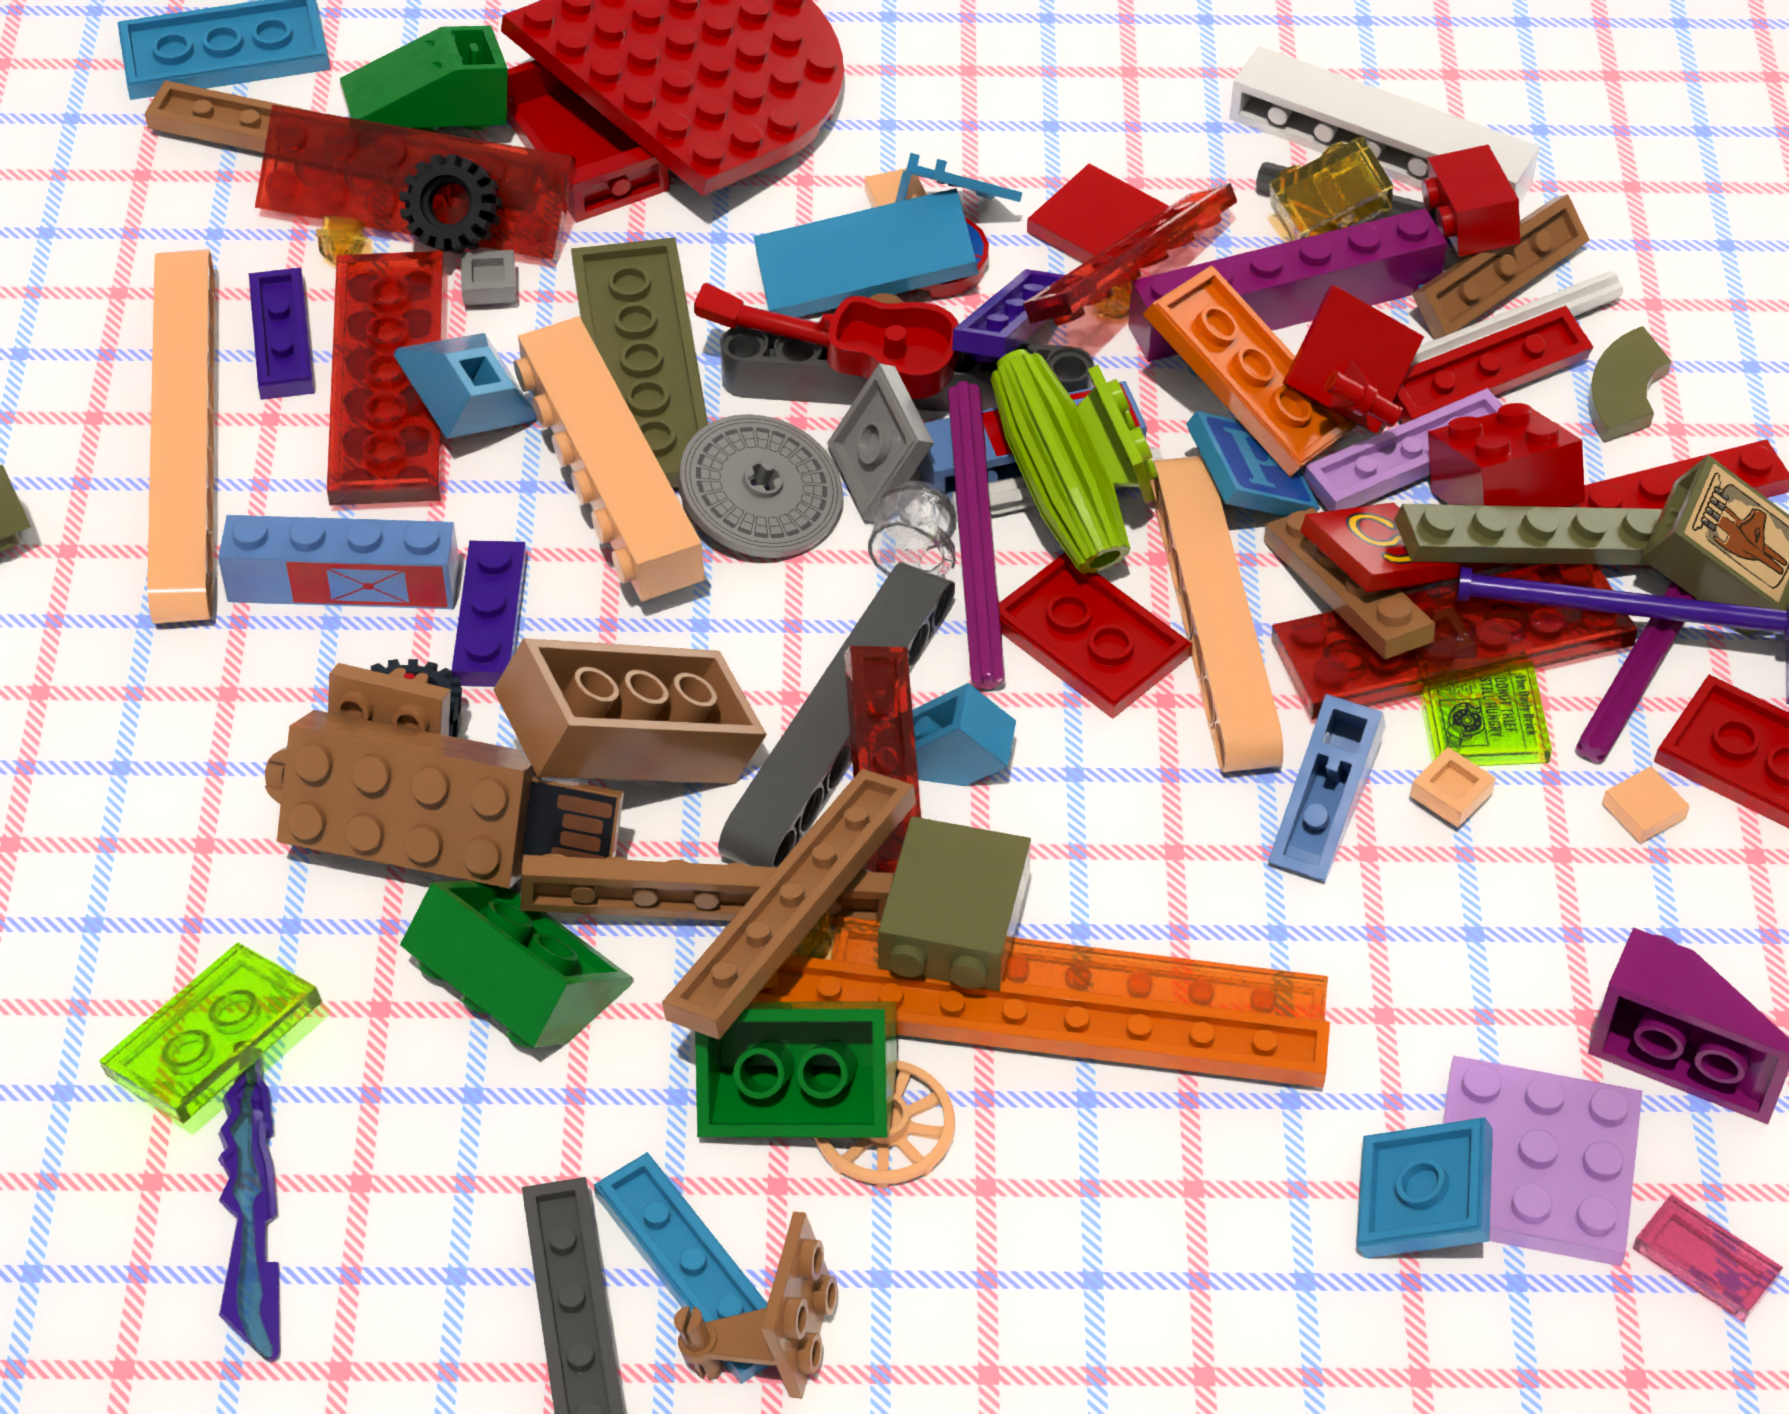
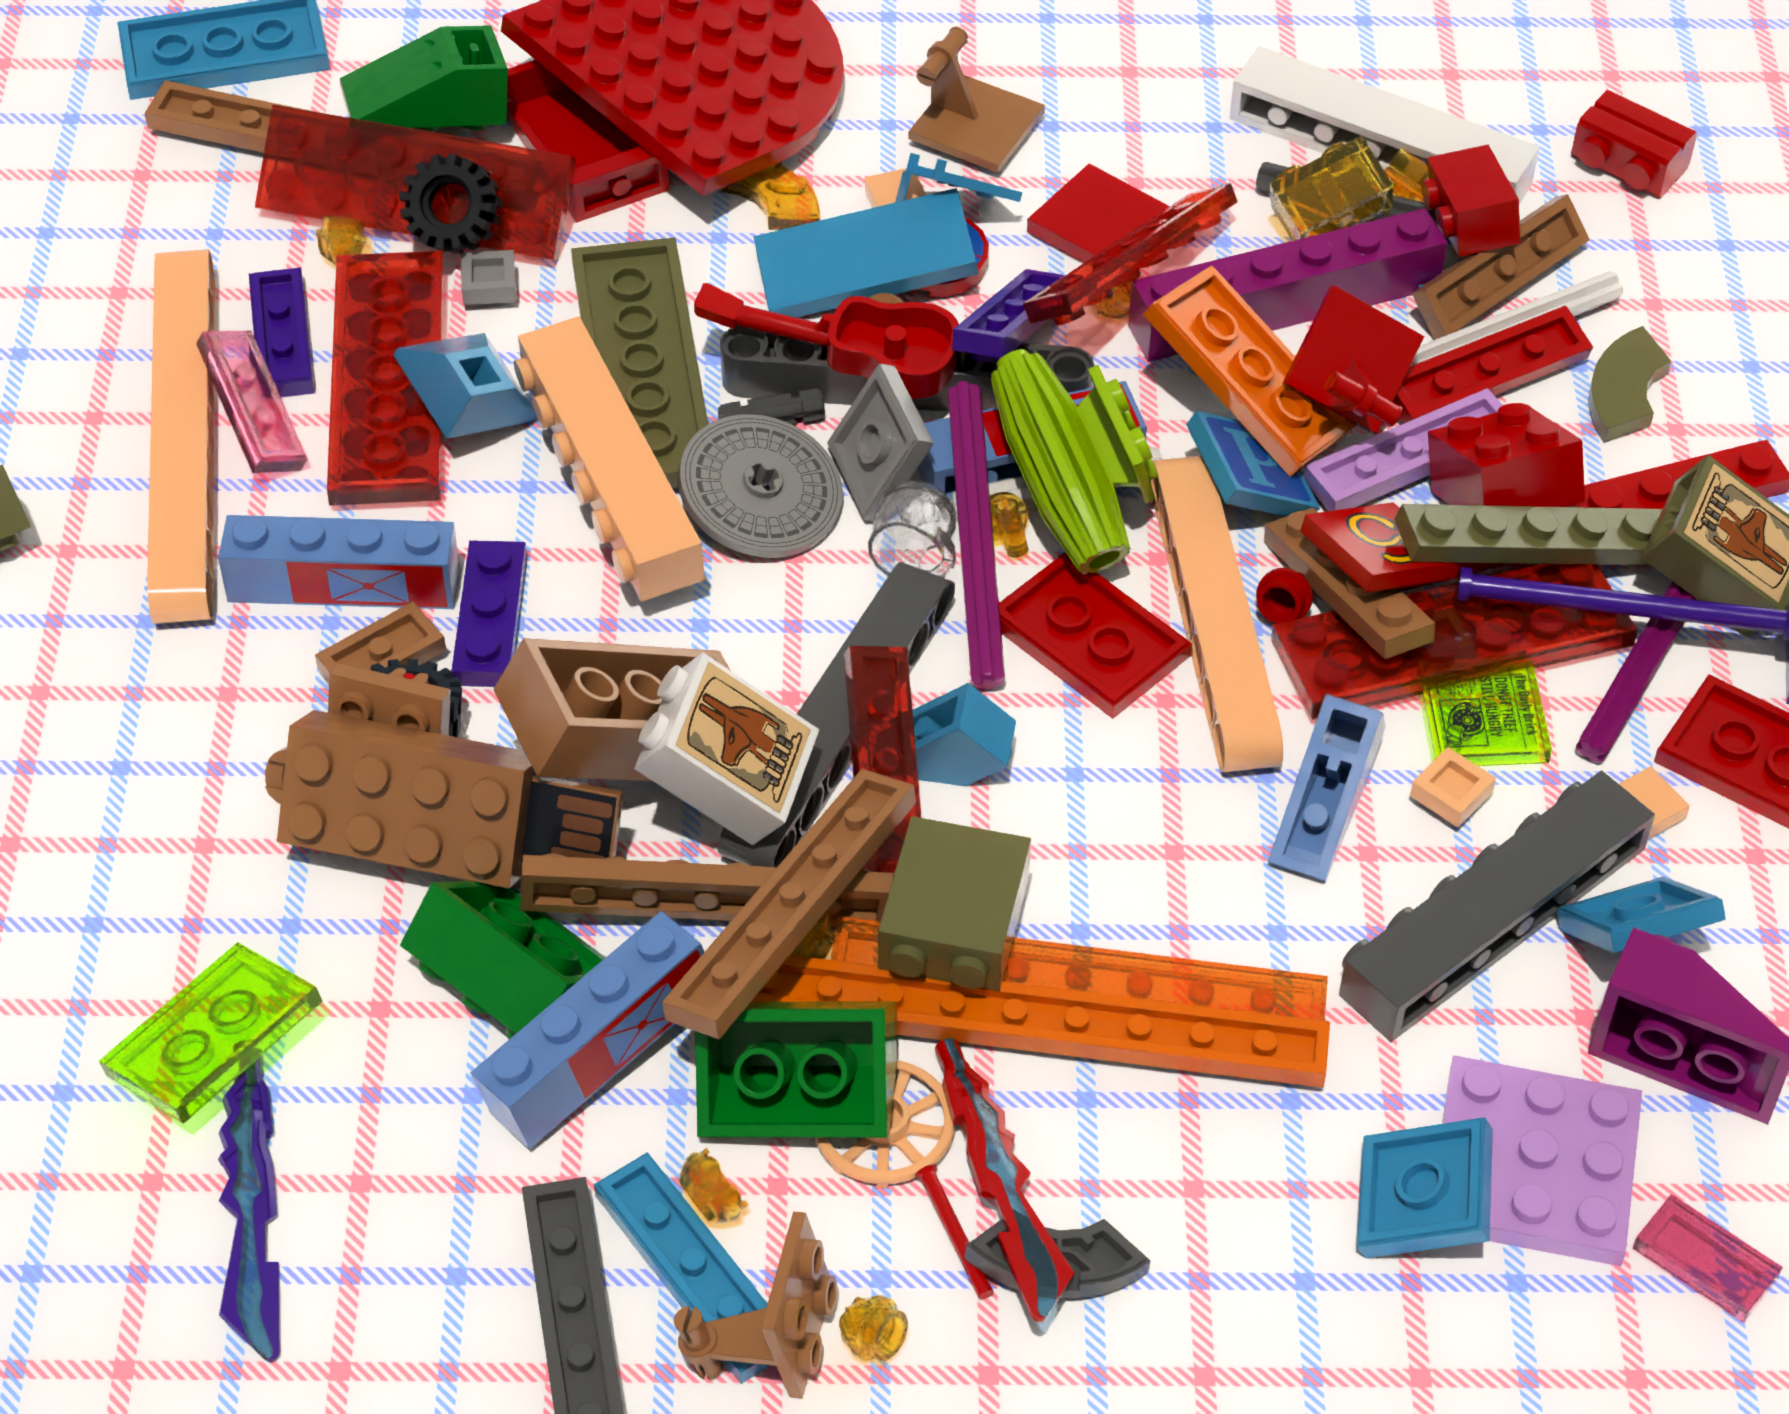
(251, 401): none -> clear pink tile
(398, 636): none -> medium nougat plate
(587, 1032): none -> medium blue brick
(710, 1189): none -> clear yellow plate
(726, 748): none -> brick
(780, 196): none -> clear yellow tile
(807, 405): none -> dark grey axle
(873, 1327): none -> clear yellow plate
(953, 1228): none -> red piece
(969, 115): none -> medium nougat plate
(999, 1175): none -> red sword
(1009, 523): none -> clear yellow plate
(1096, 1253): none -> dark grey tile
(1284, 595): none -> red plate
(1406, 174): none -> clear yellow plate
(1493, 904): none -> dark grey brick
(1633, 143): none -> red brick
(1652, 906): none -> dark azure tile

